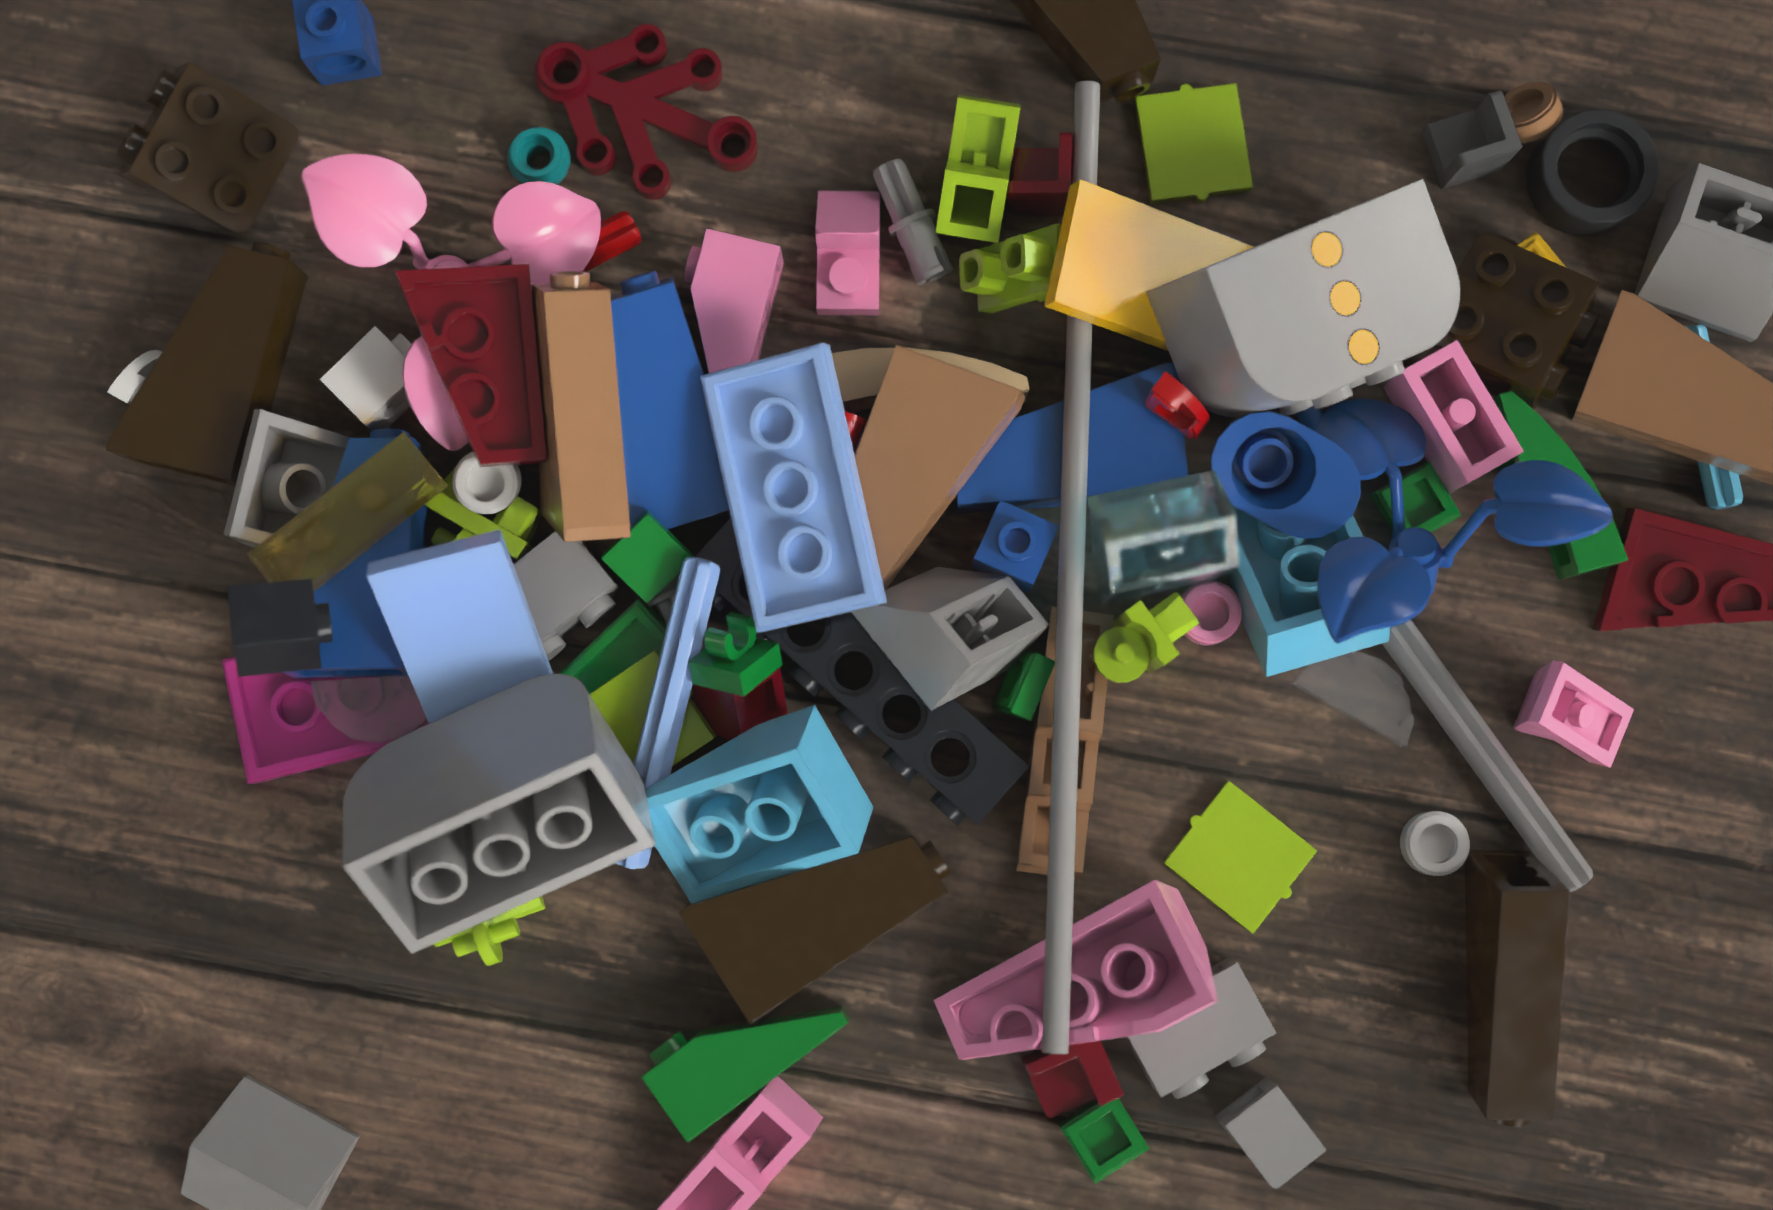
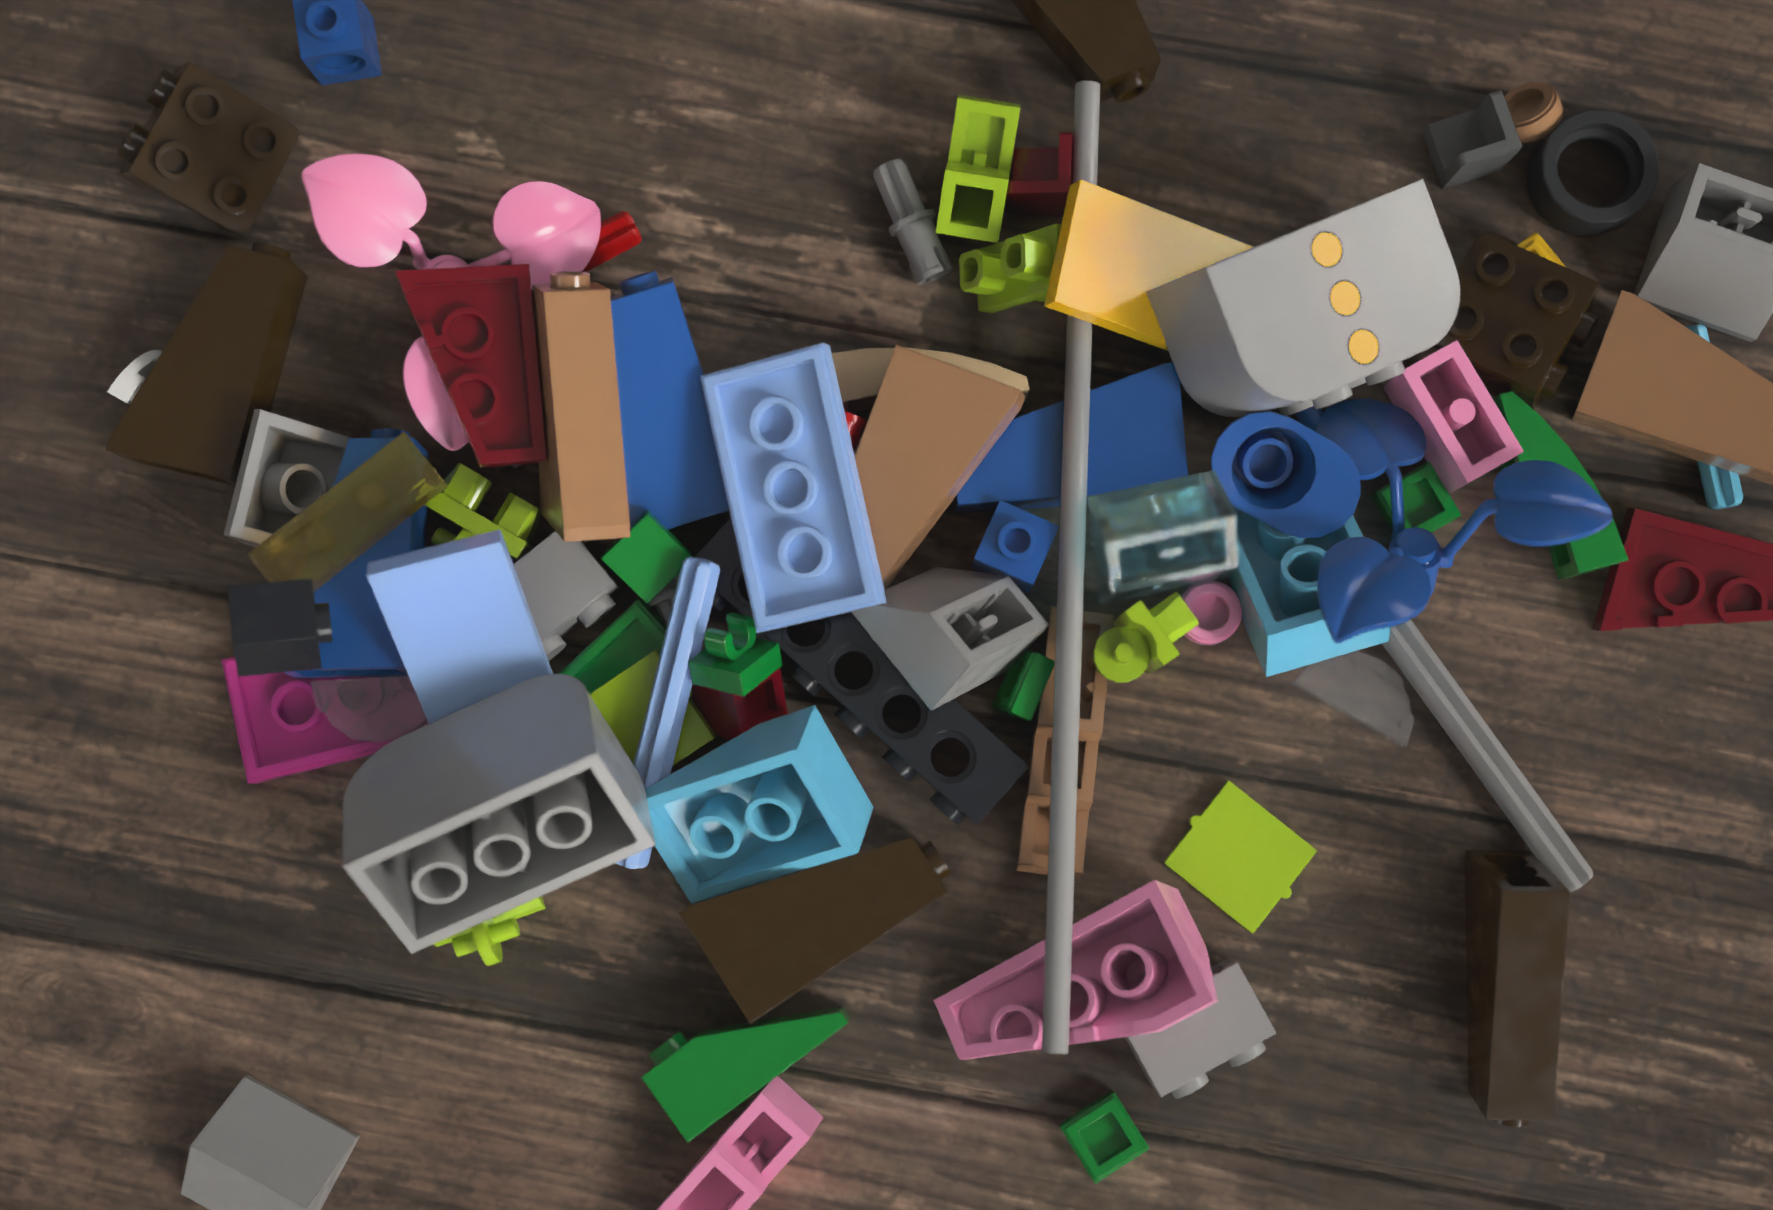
(372, 379): white brick -> none
(485, 488): white tile -> none
(533, 142): teal plate -> none
(638, 102): dark red plant -> none
(733, 295): bright pink slope -> none
(848, 252): bright pink slope -> none
(1072, 1078): dark red panel -> none
(1177, 406): red tile -> none
(1193, 143): lime piece -> none
(1271, 1132): light grey panel -> none
(1434, 843): white tile -> none
(1574, 713): bright pink slope -> none

